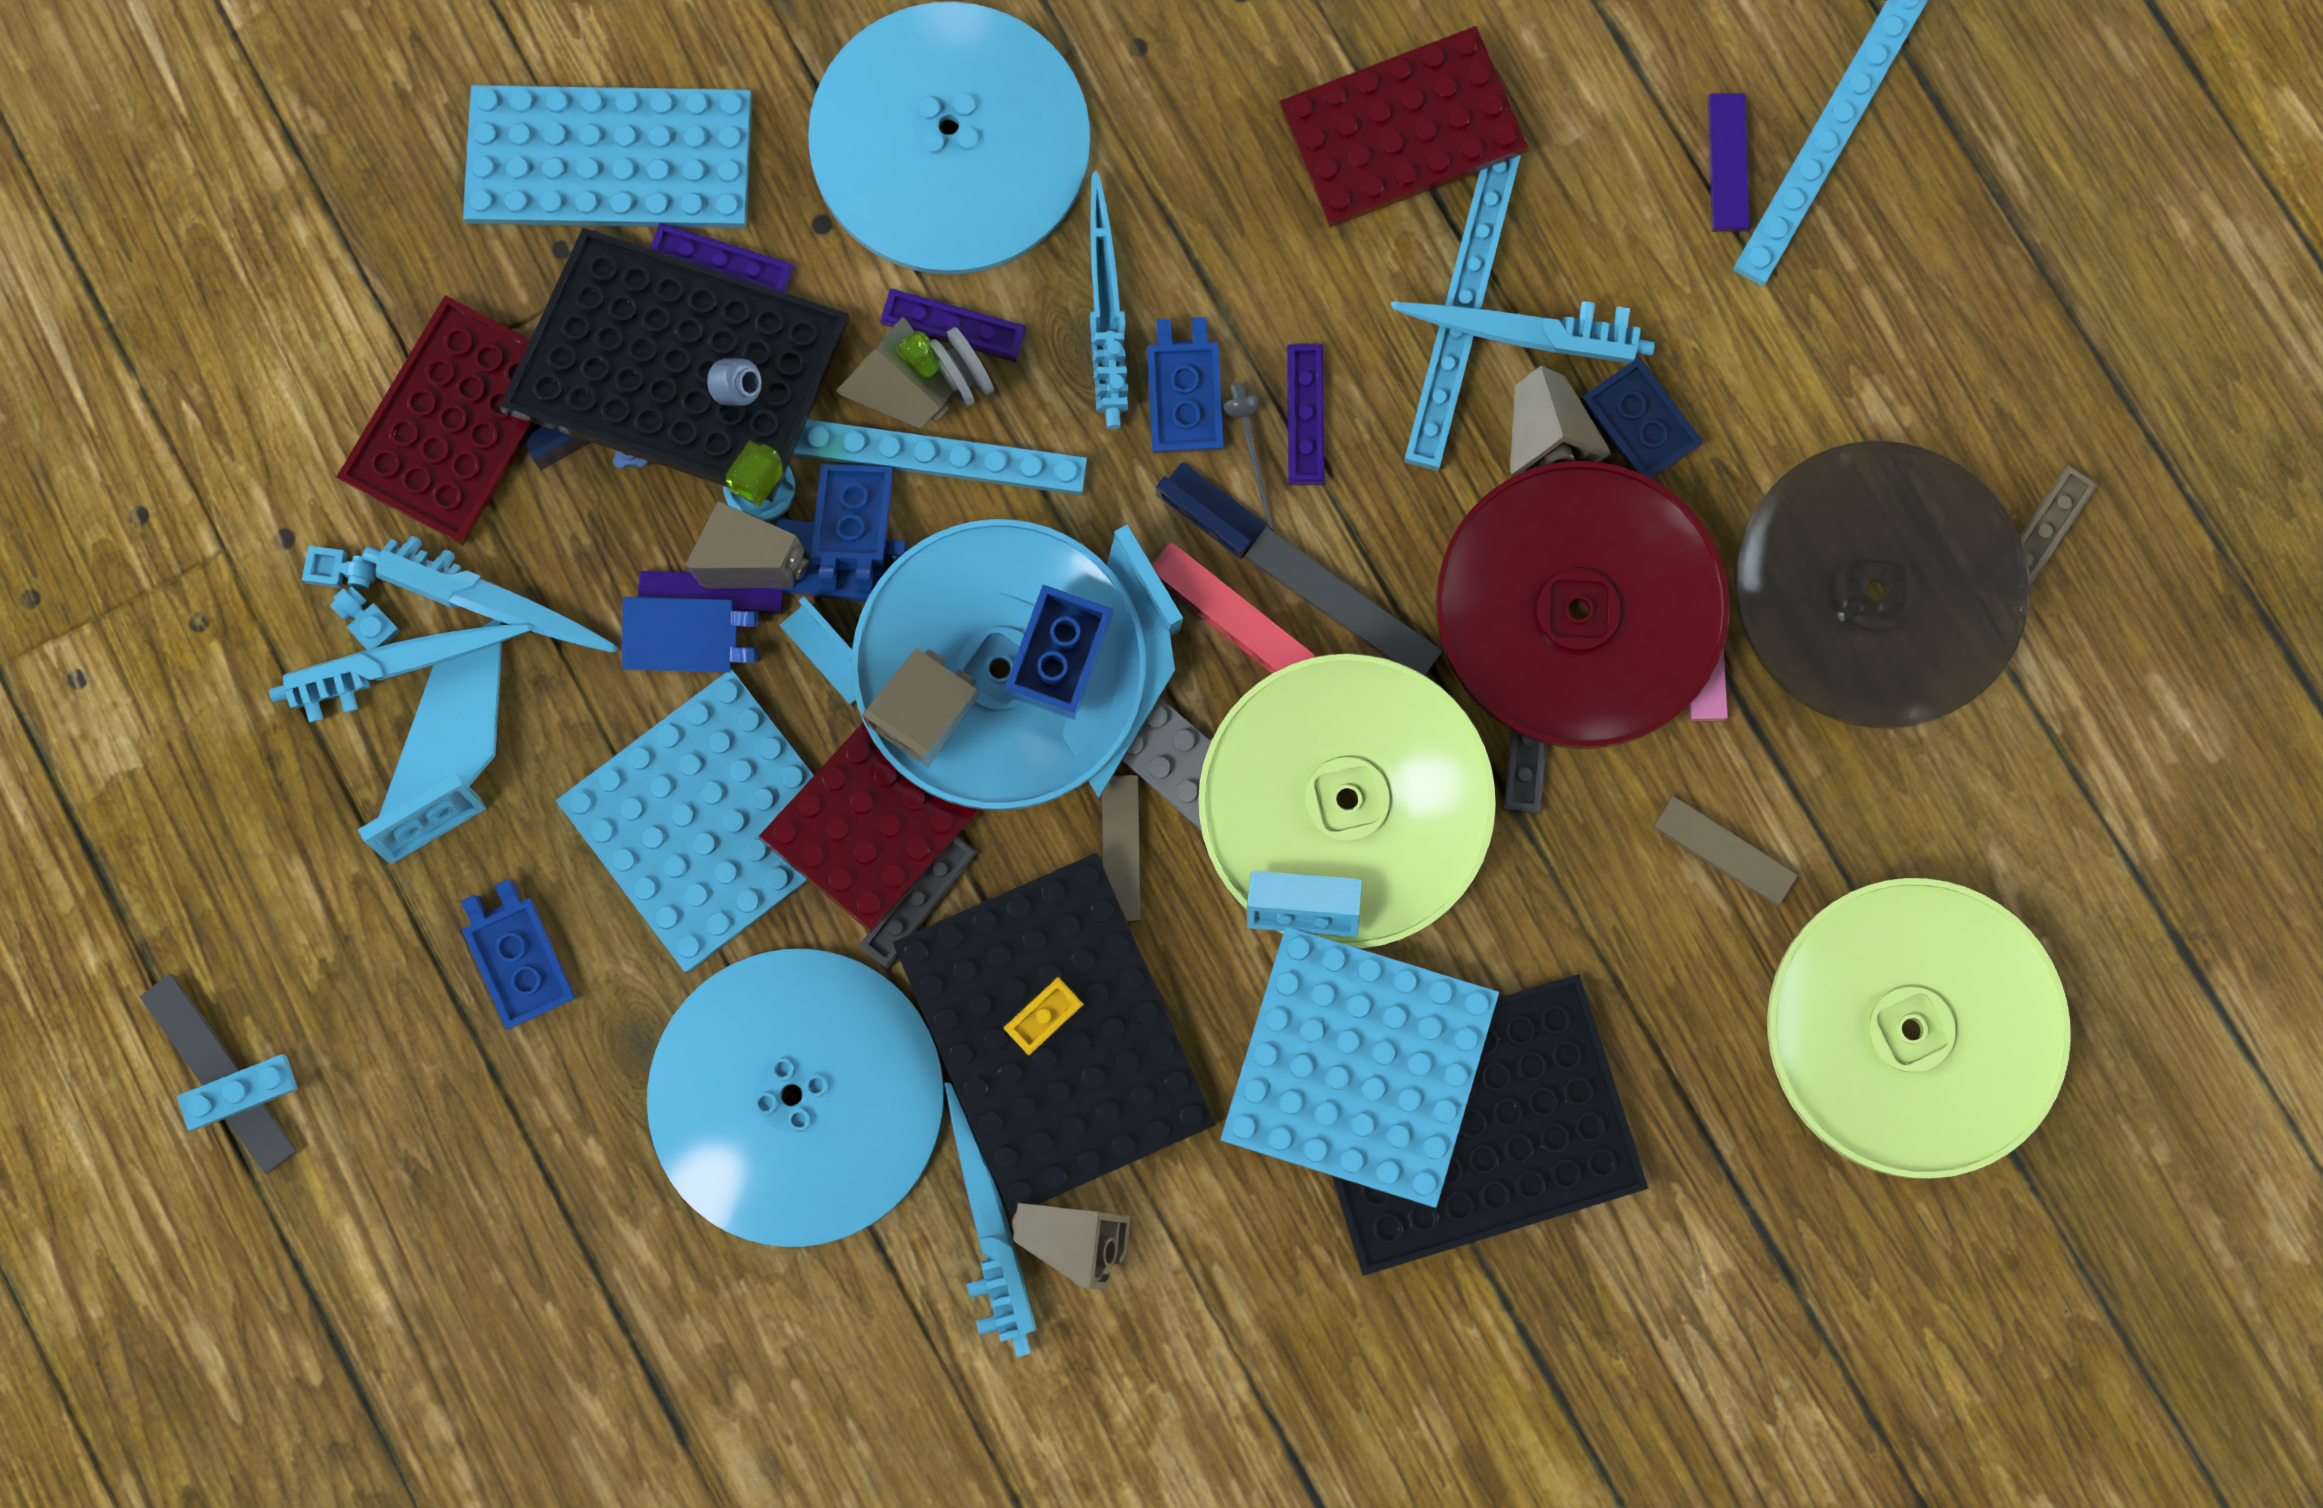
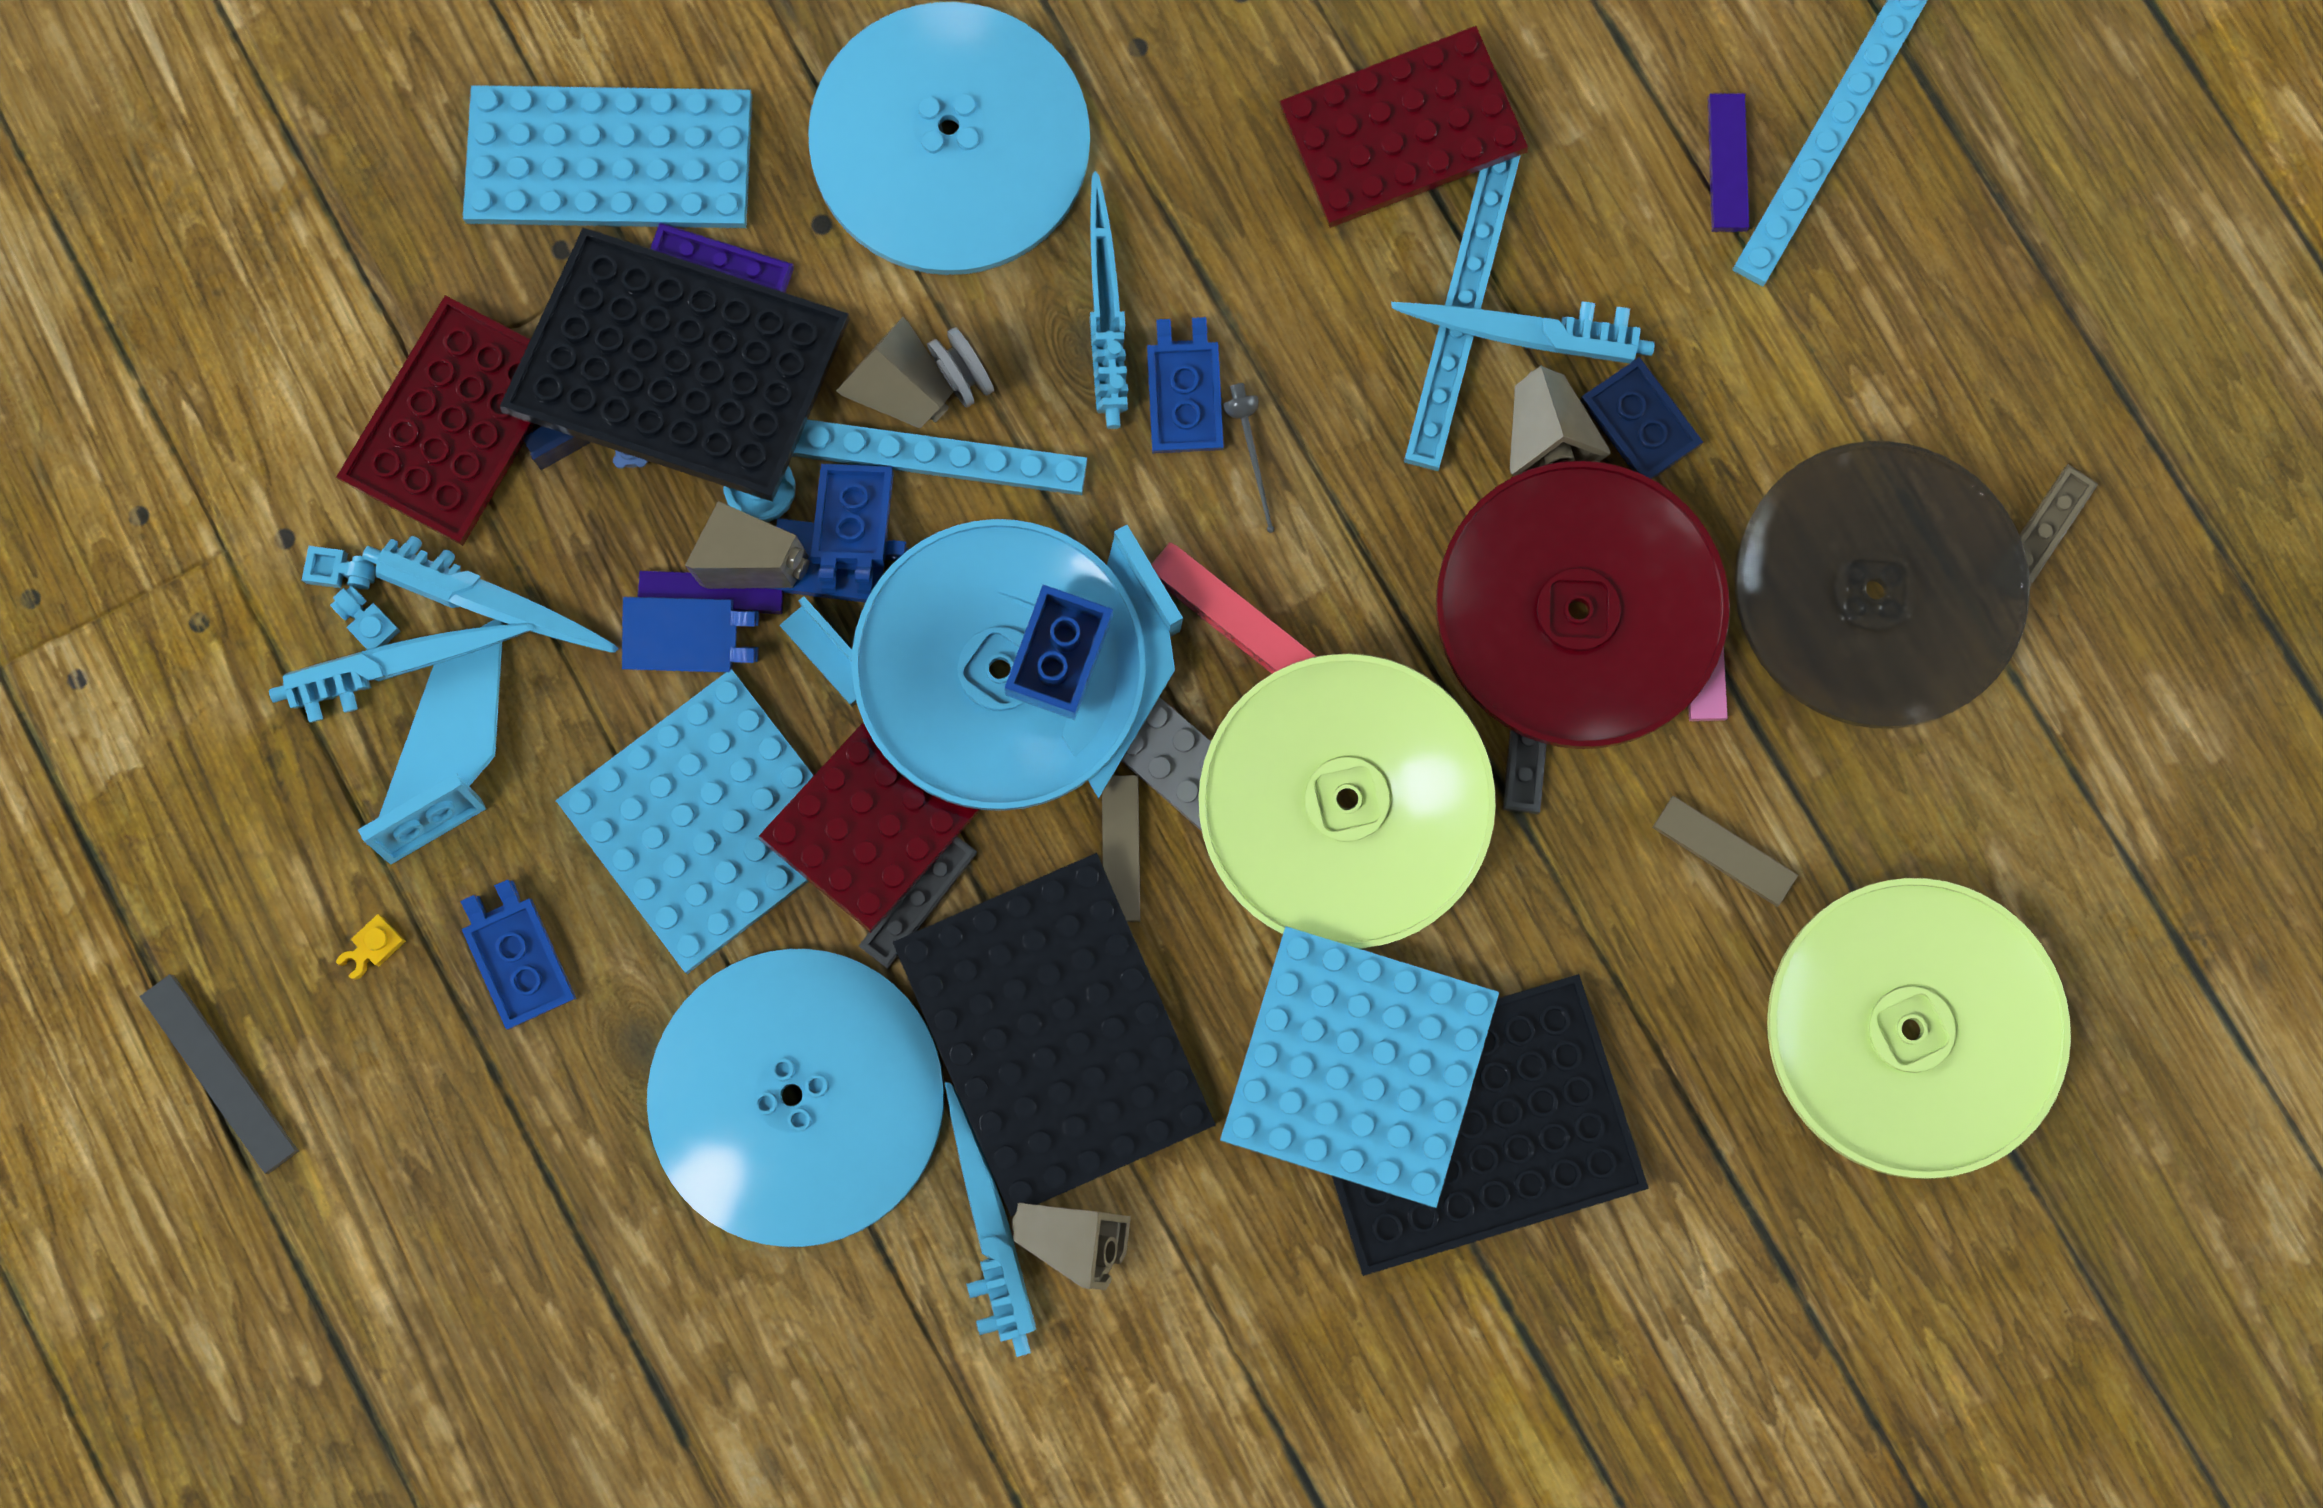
(237, 1092): medium azure plate -> none
(374, 944): none -> yellow plate
(734, 382): sand blue head -> none
(755, 473): clear neon green brick -> none
(917, 351): clear neon green piece -> none
(921, 705): dark tan slope -> none
(935, 318): dark purple tile -> none
(1043, 1016): yellow plate -> none
(1210, 509): dark blue panel -> none
(1304, 903): medium azure panel -> none
(1305, 414): dark purple tile -> none
(1341, 602): dark grey tile -> none

